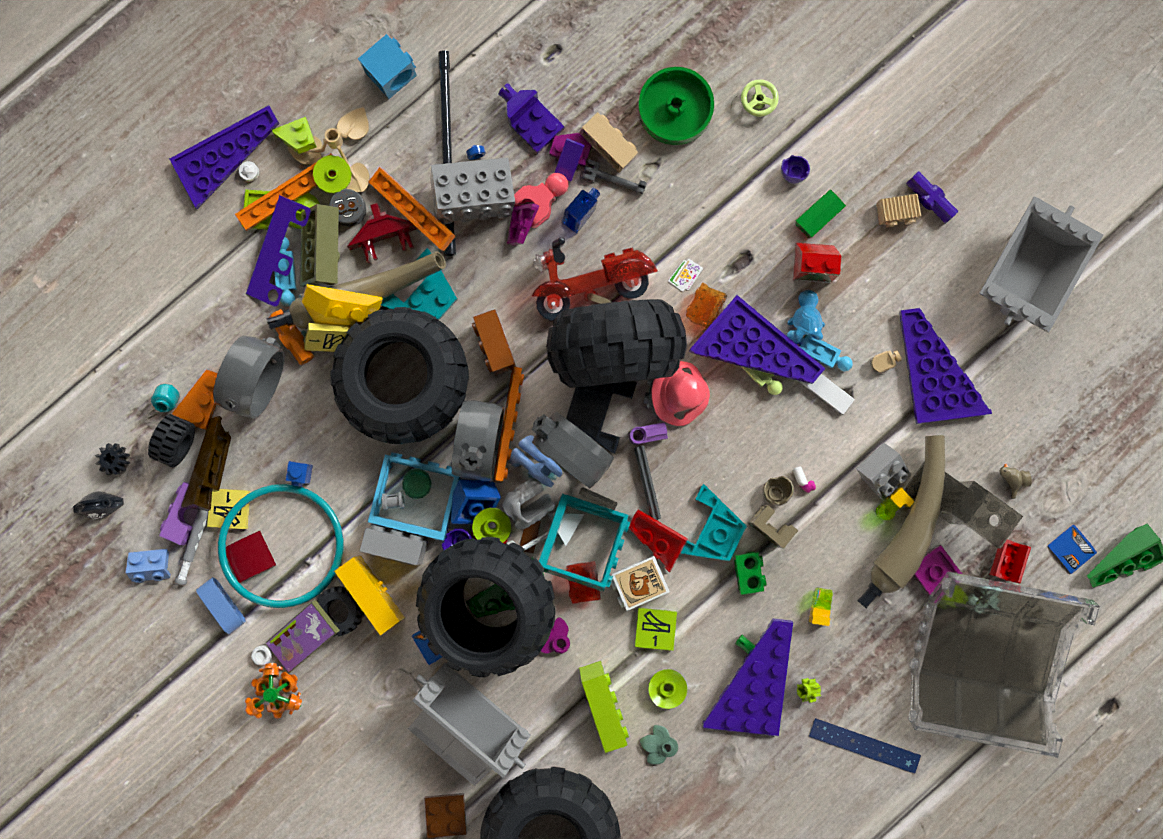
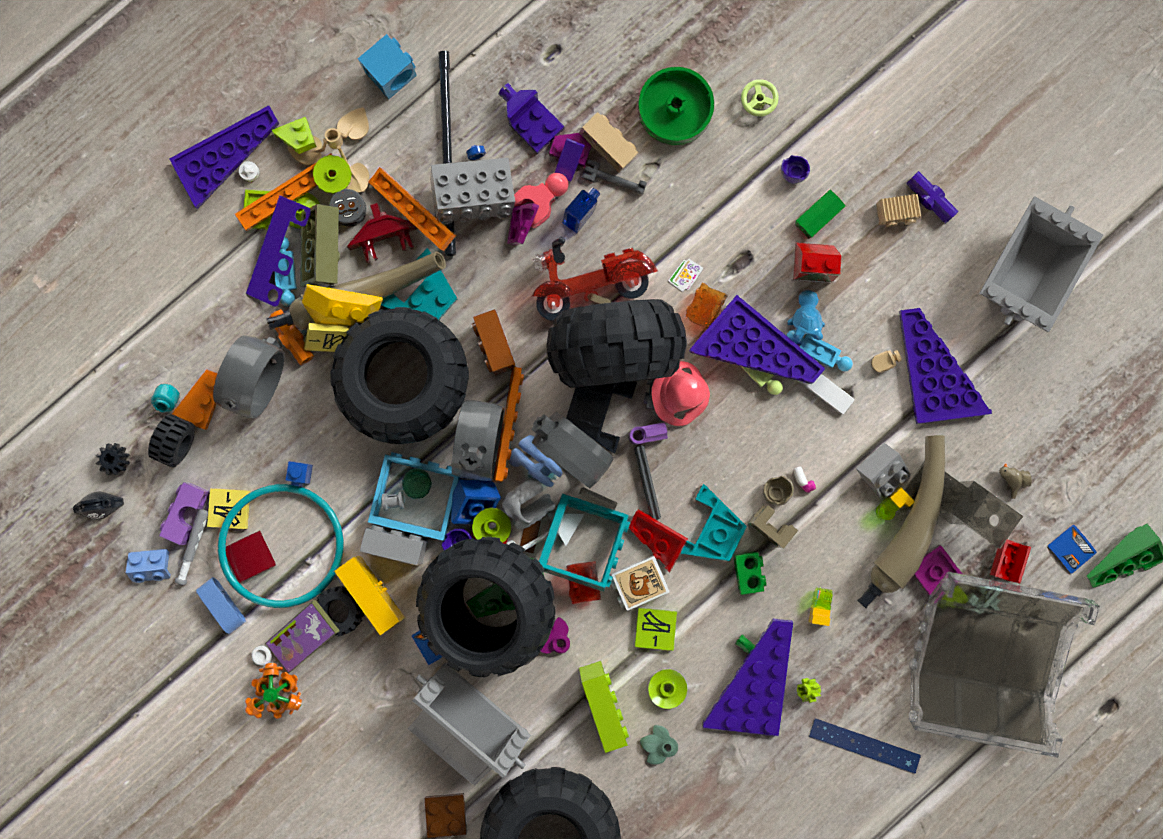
(208, 467): dark brown wedge -> none

